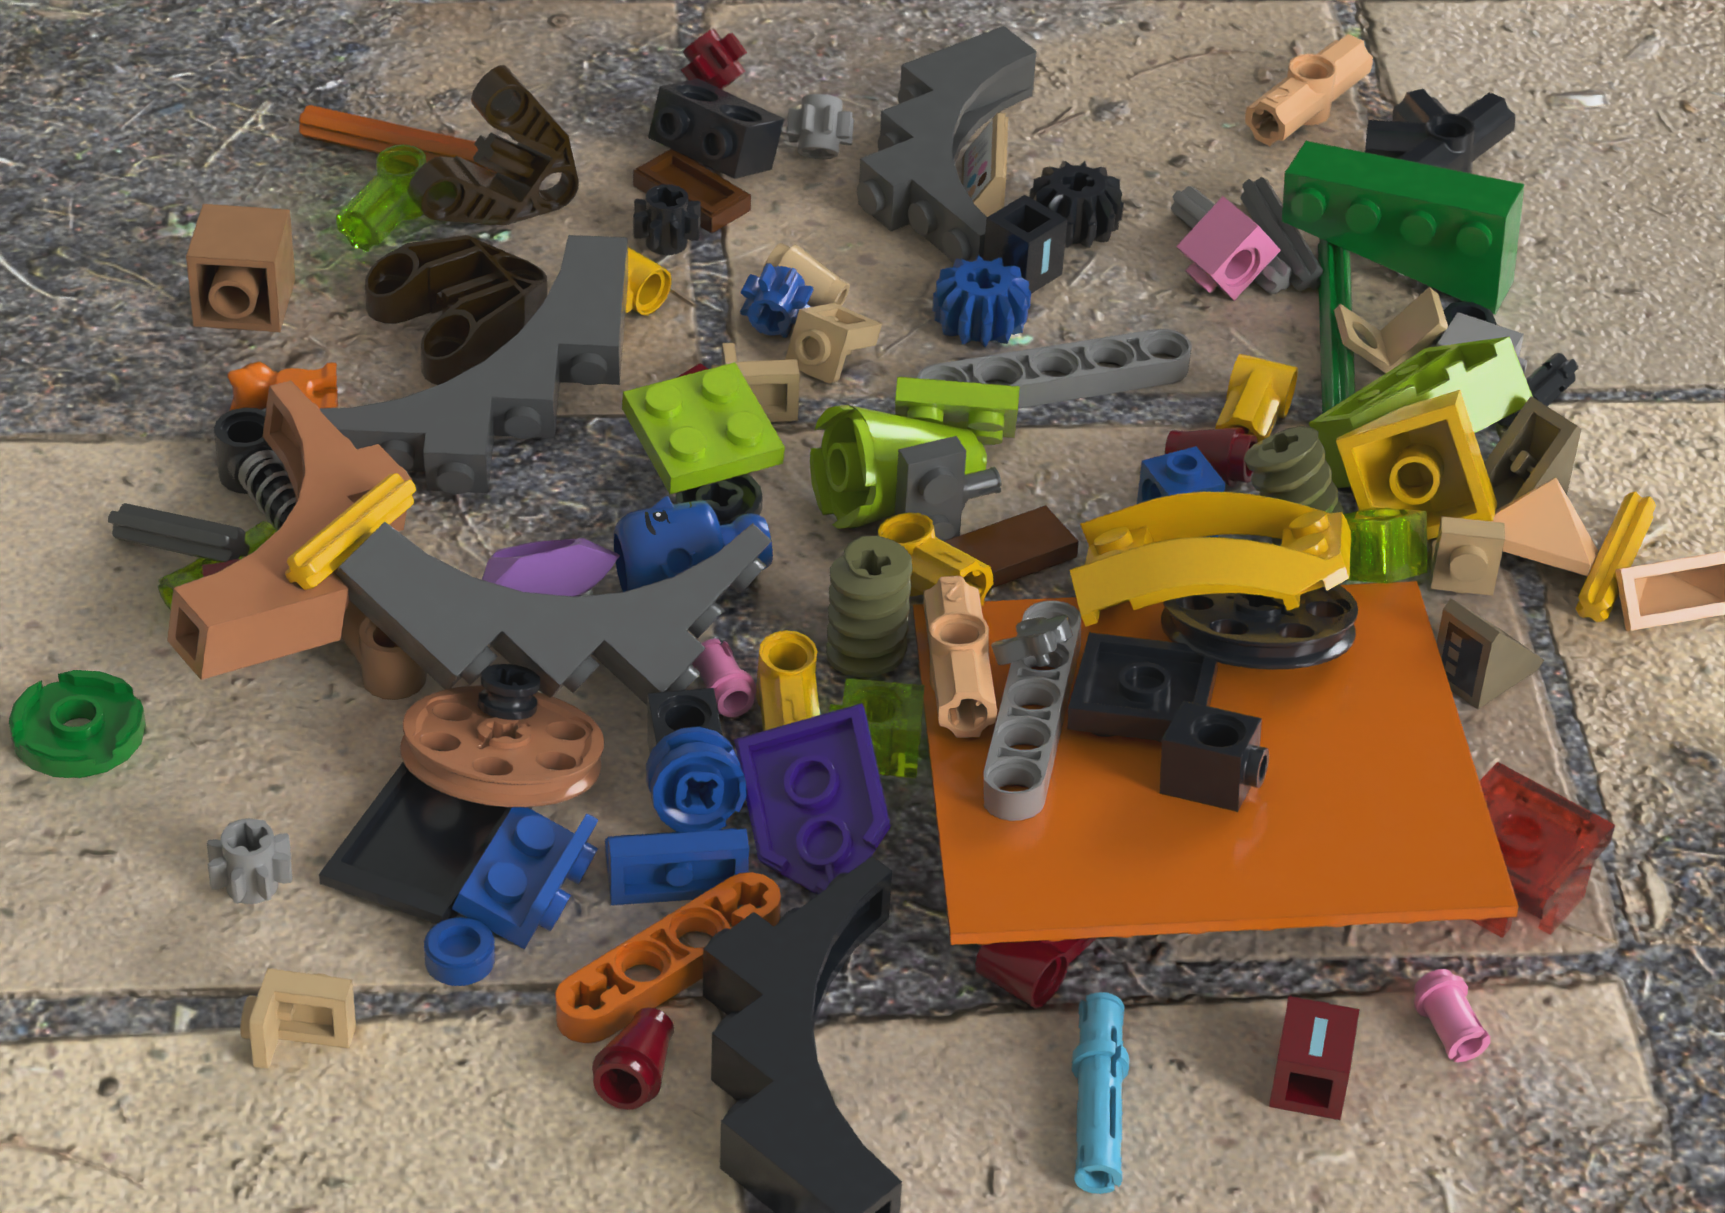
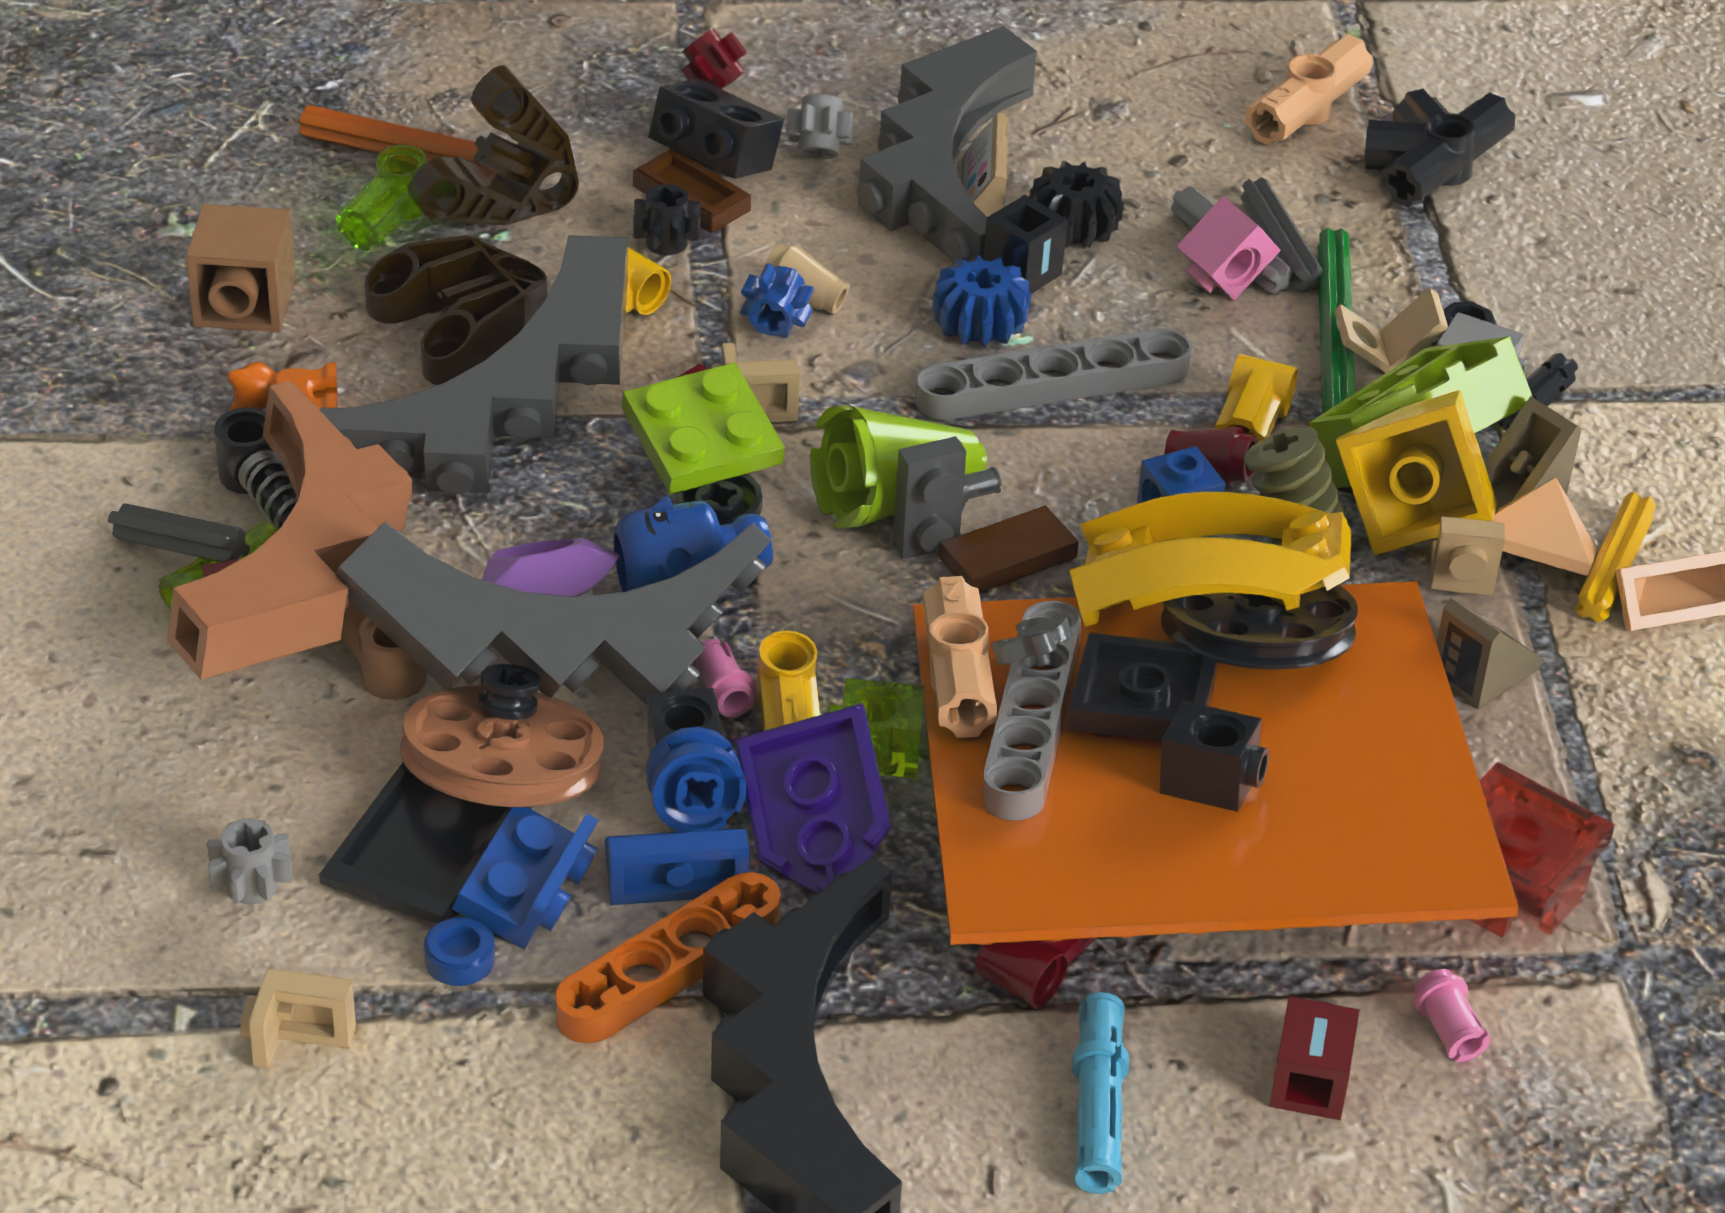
(84, 750): green tile -> none
(349, 530): yellow axle -> none
(634, 1061): dark red cone -> none
(826, 336): tan bracket -> none
(869, 607): olive piece -> none
(932, 556): yellow piece -> none
(979, 407): lime plate -> none
(1387, 544): clear neon green brick -> none
(1410, 217): green wedge -> none

